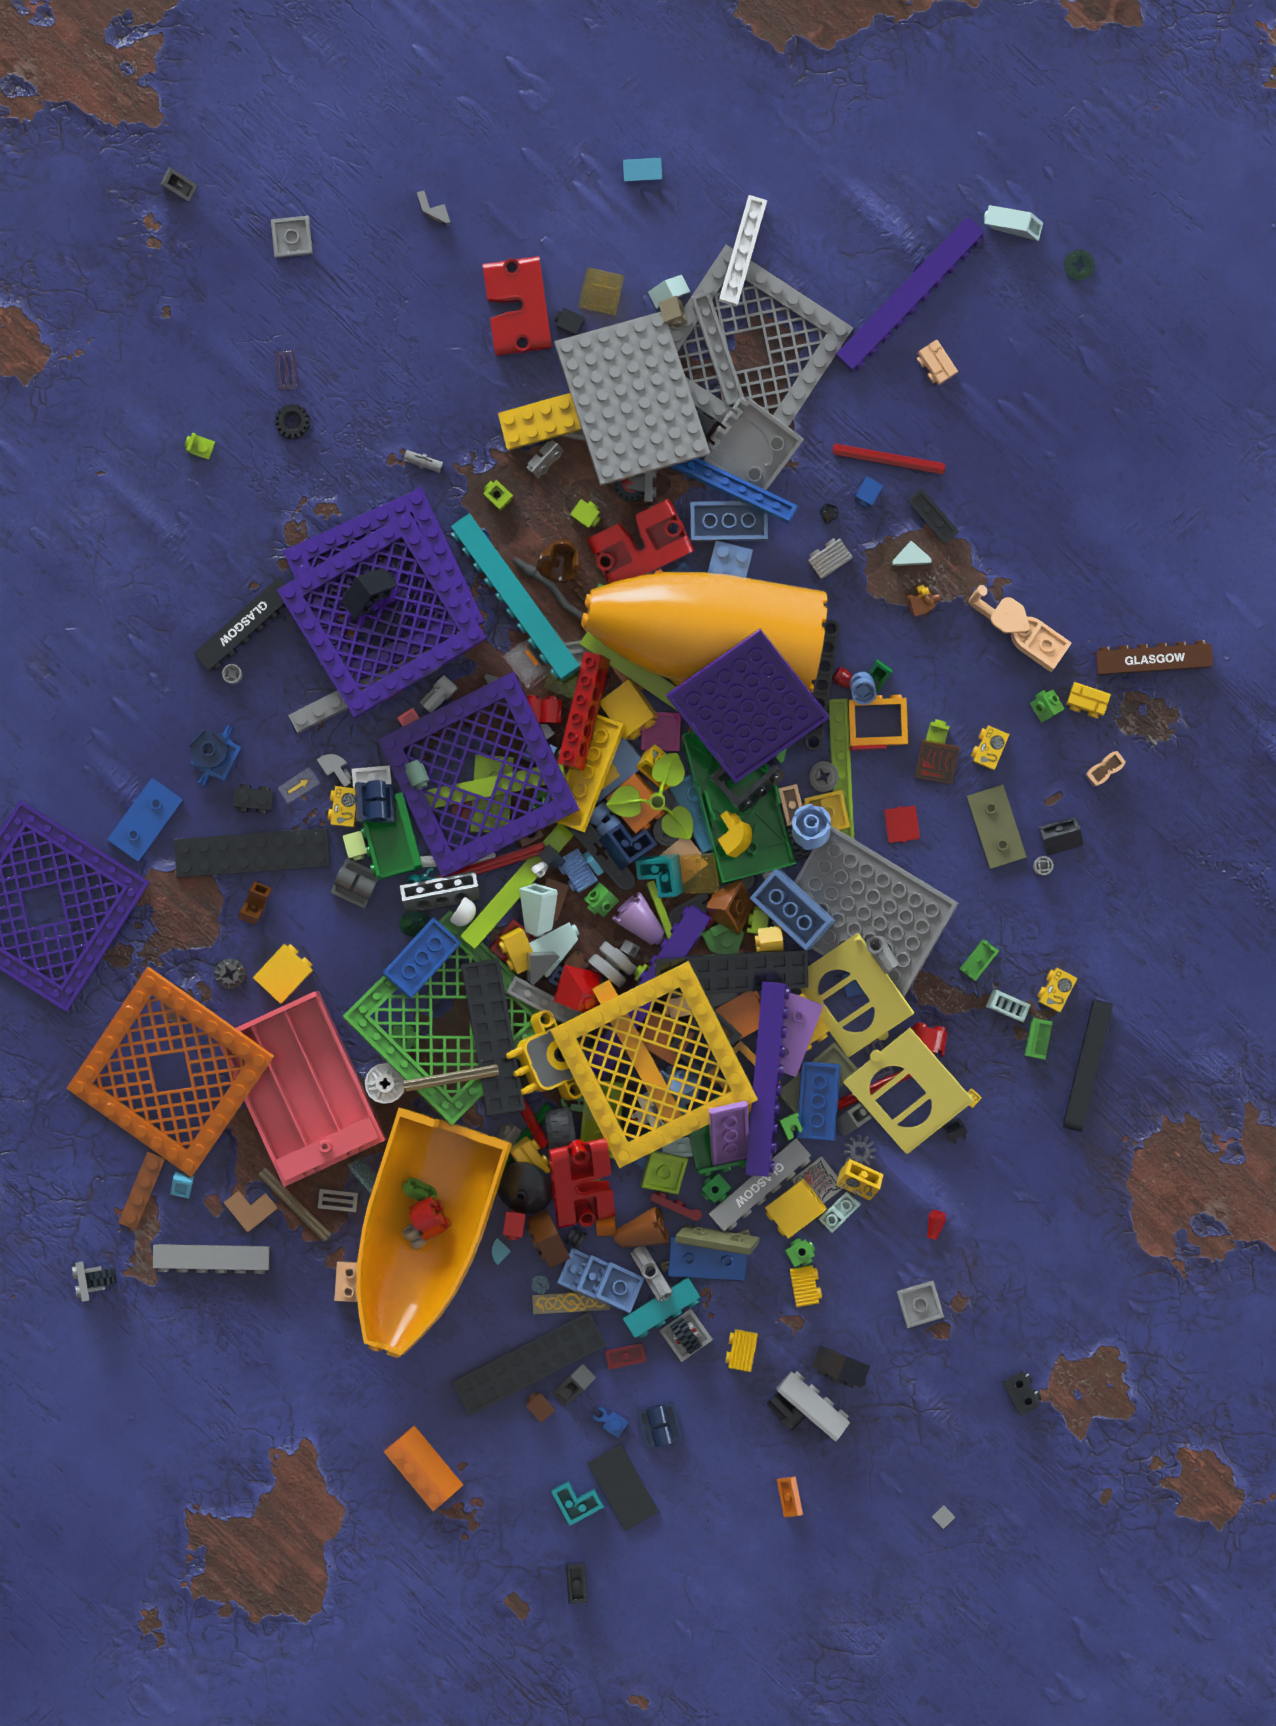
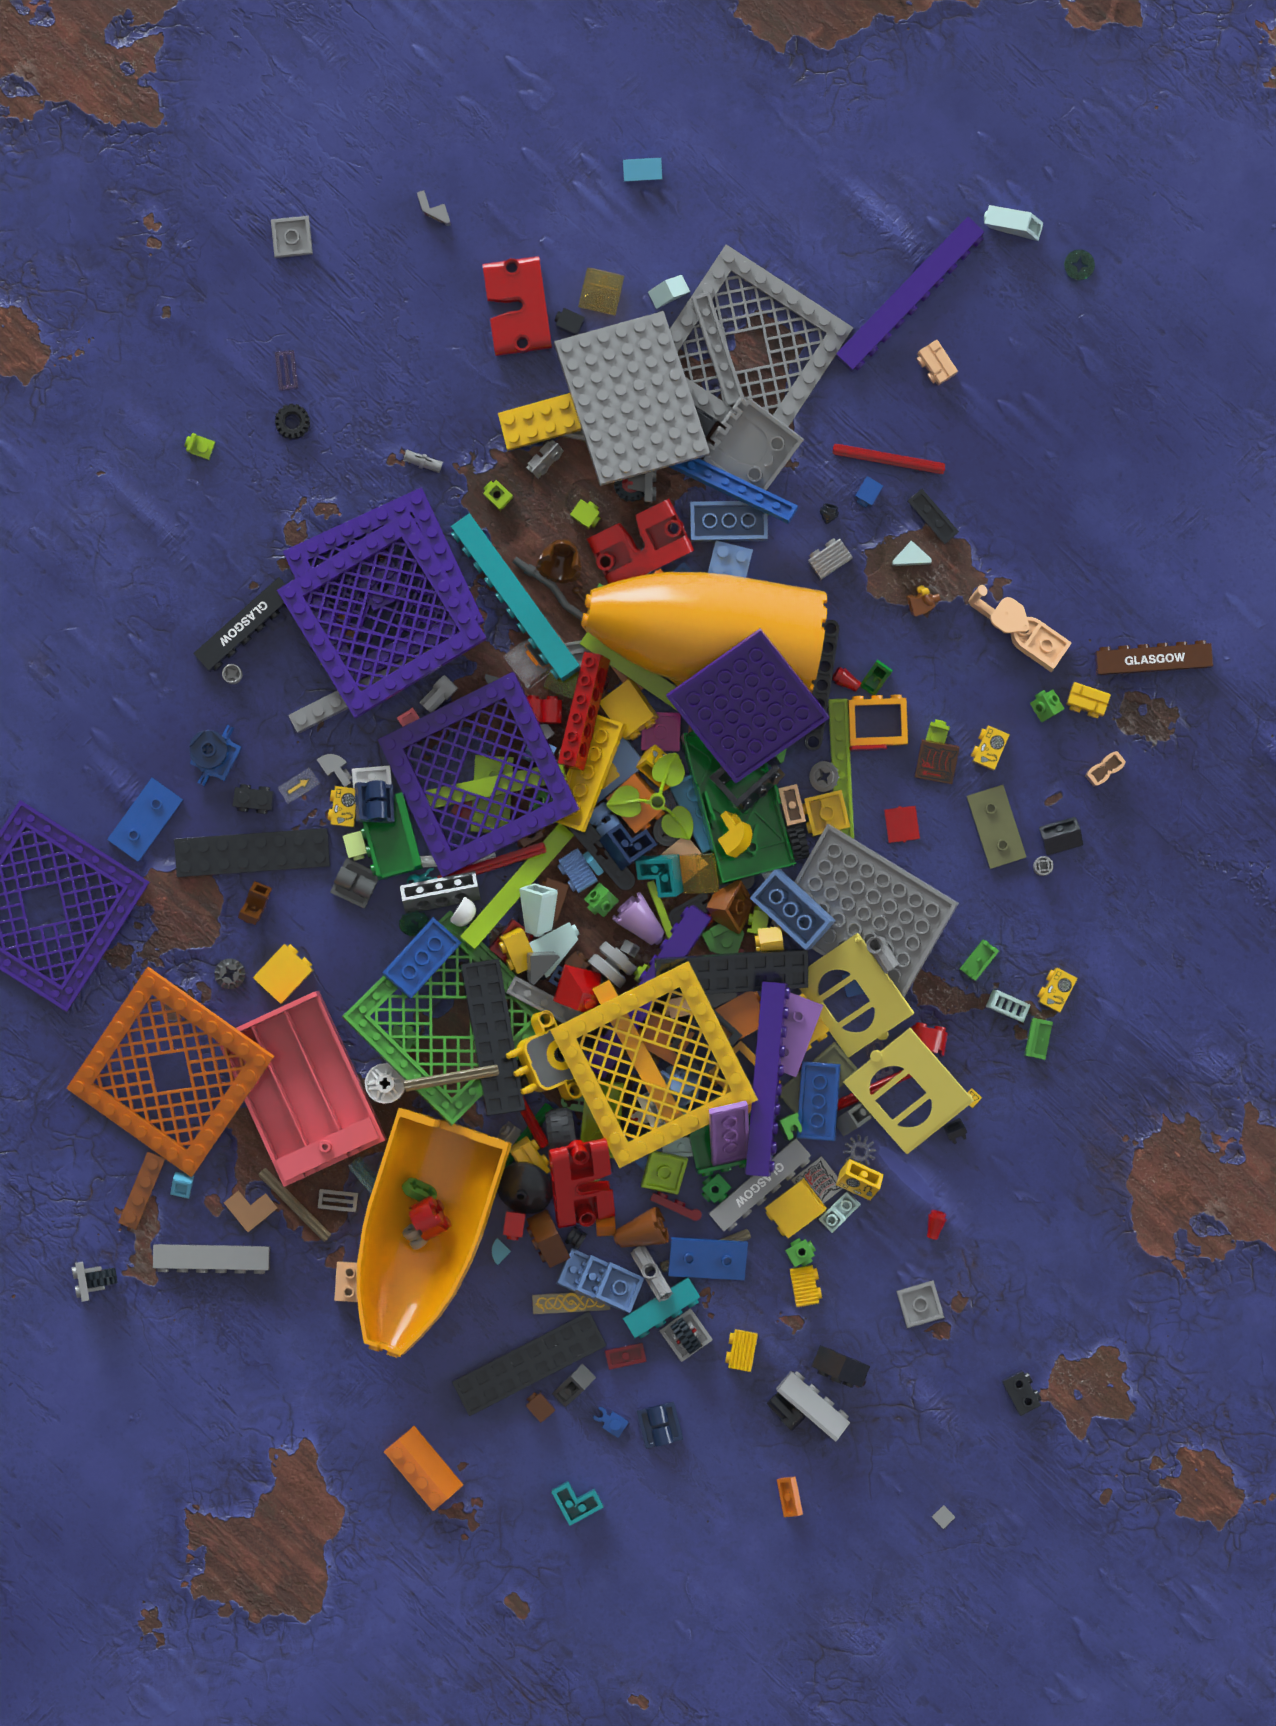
(178, 184): dark grey slope -> none
(368, 590): black brick -> none
(417, 774): sand green brick -> none
(540, 1279): clear light blue plate -> none
(550, 858): black piece -> none
(576, 1582): black brick -> none
(623, 1487): black tile -> none
(673, 312): dark tan brick -> none
(717, 1239): olive plate -> none
(742, 250): white plate -> none
(811, 826): light blue brick -> none
(862, 688): medium blue wheel -> none
(1087, 1065): black beam -> none

